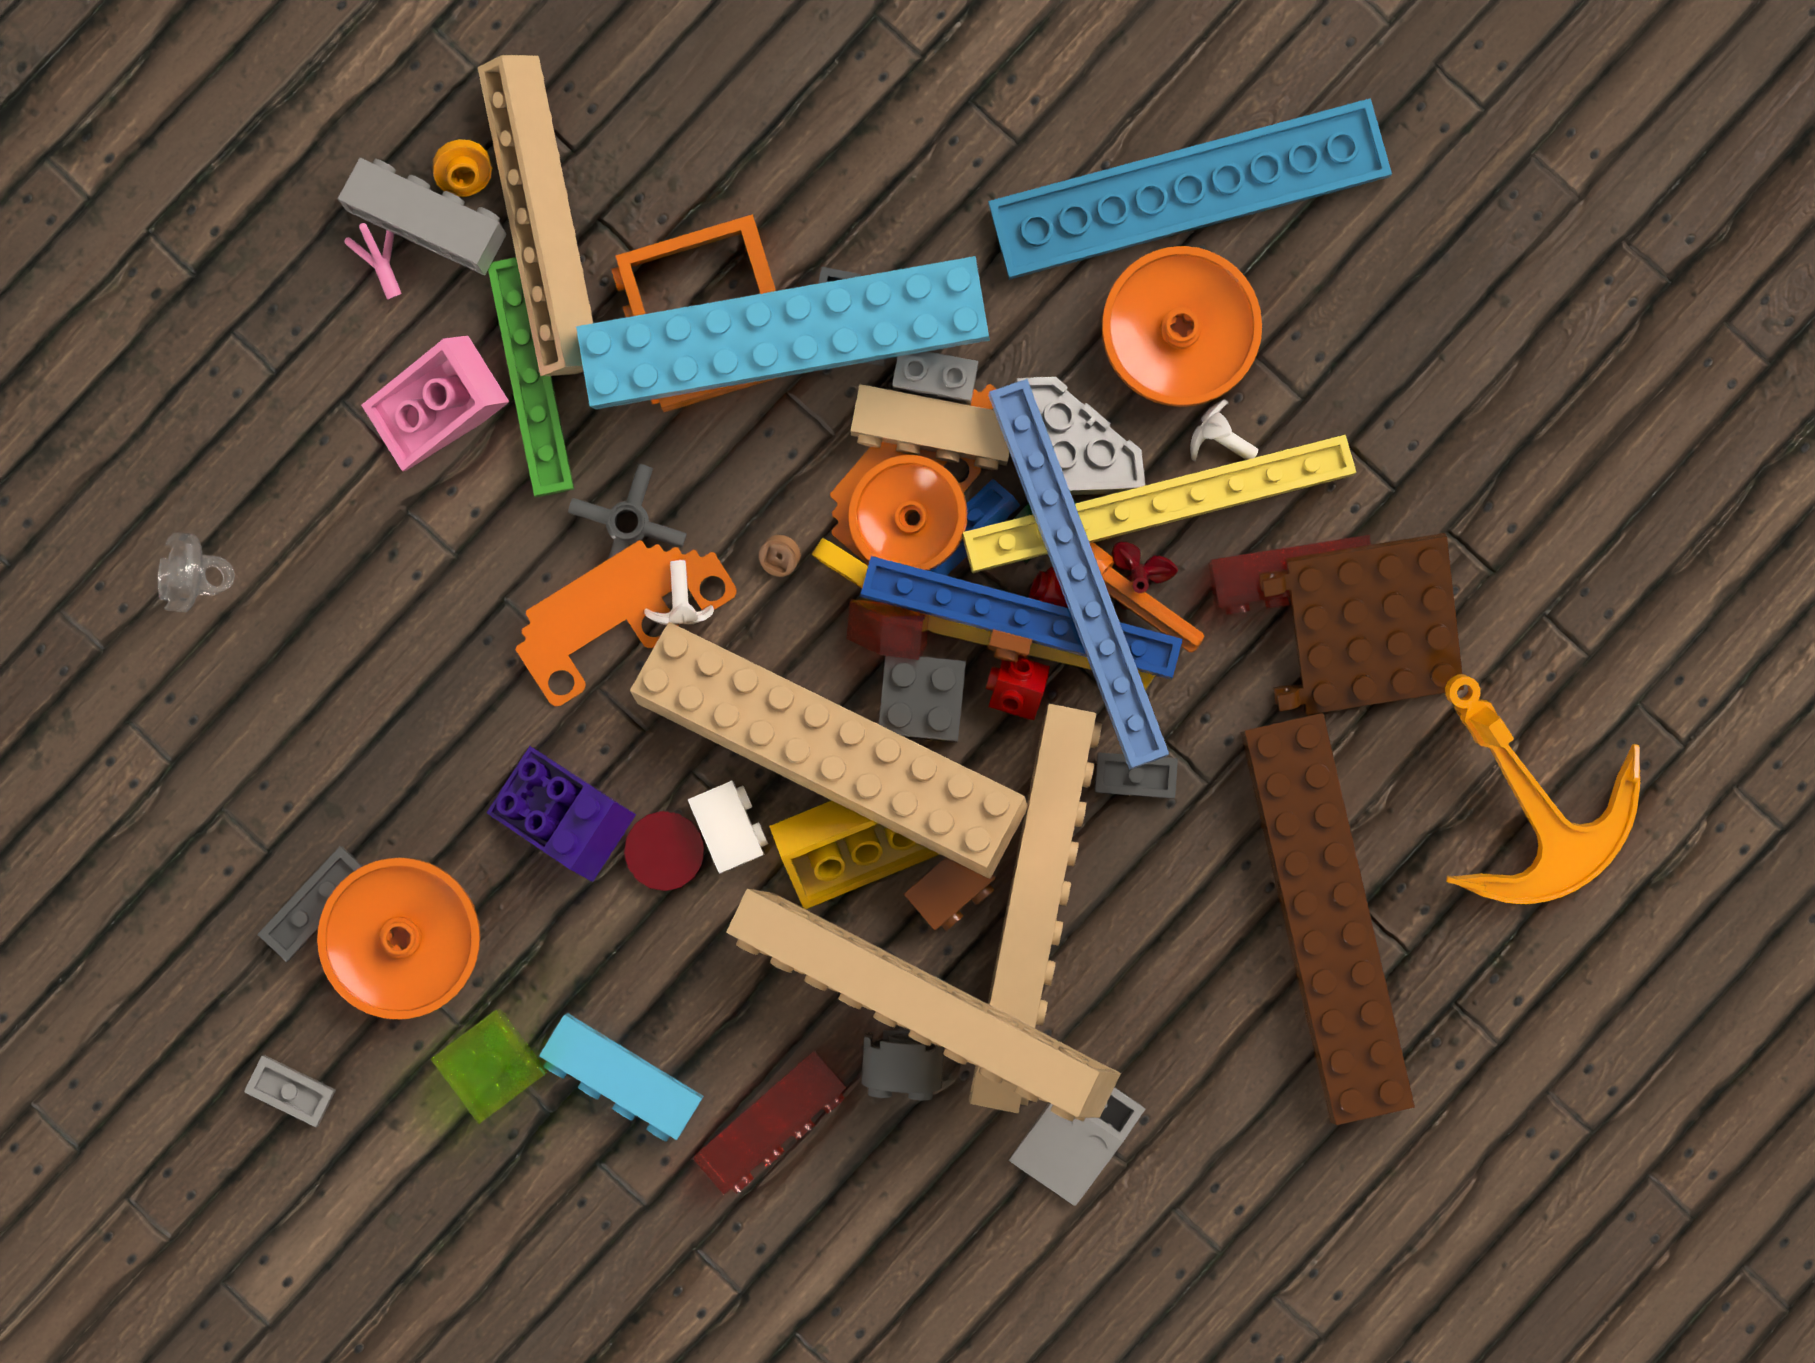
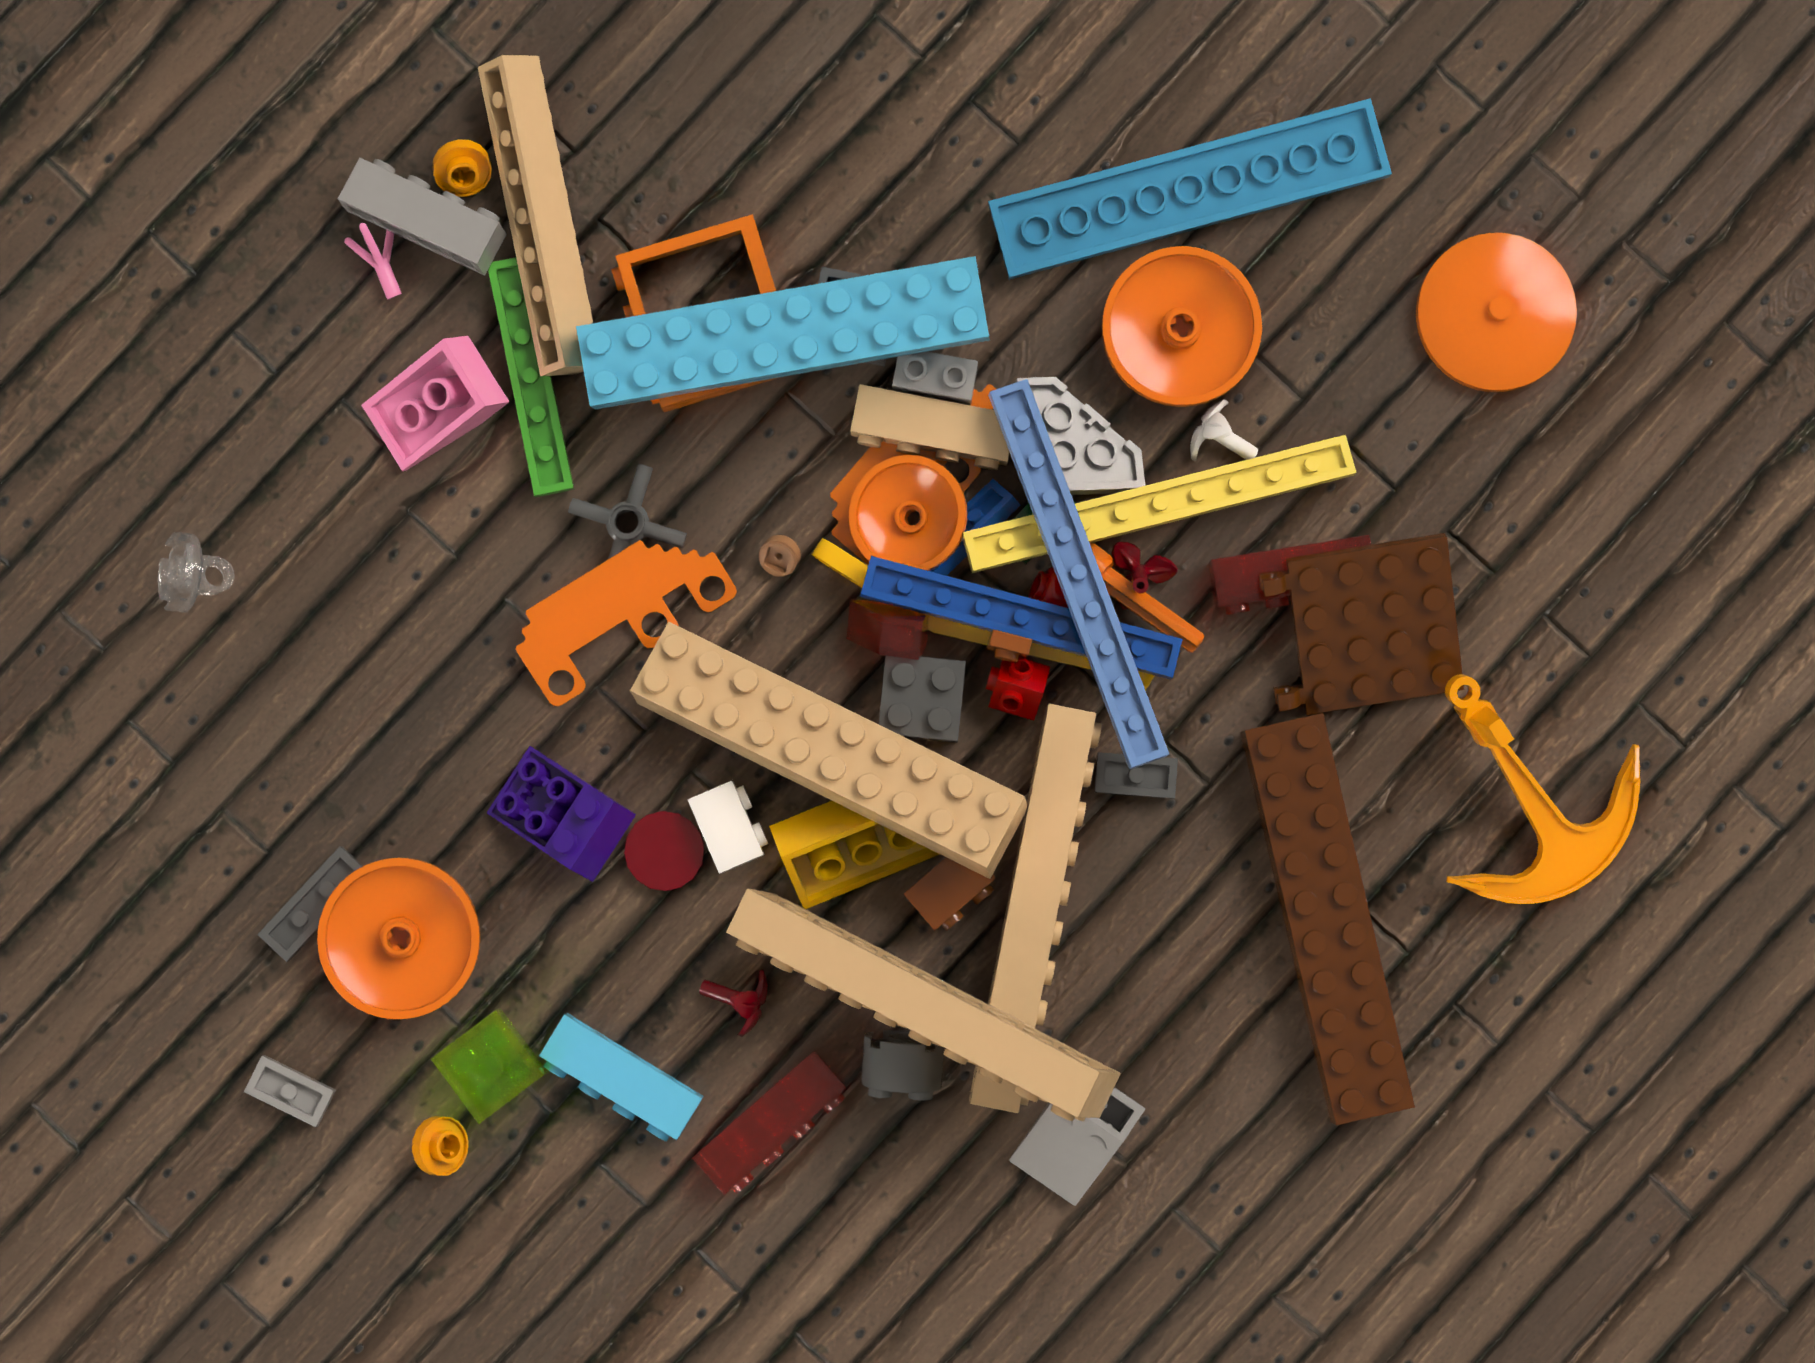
(440, 1145): none -> light orange plate
(682, 611): white plant -> none
(745, 1003): none -> dark red plant
(1496, 312): none -> orange dish

